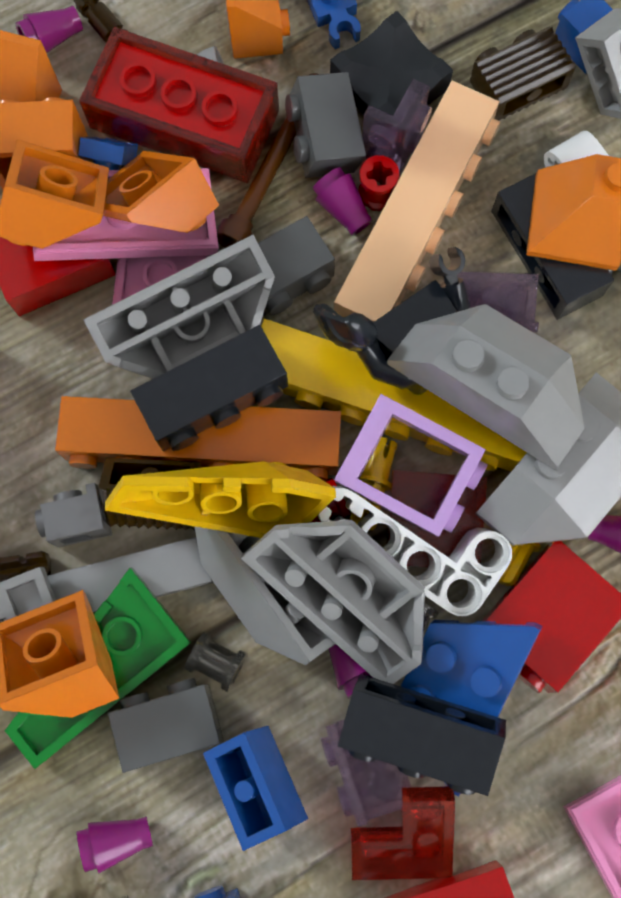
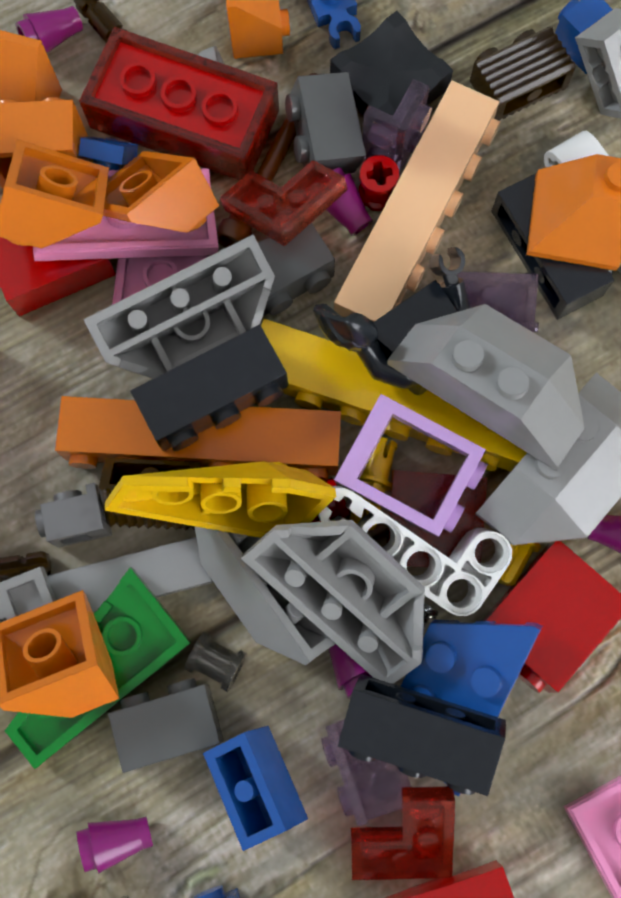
(285, 209): none -> clear red plate

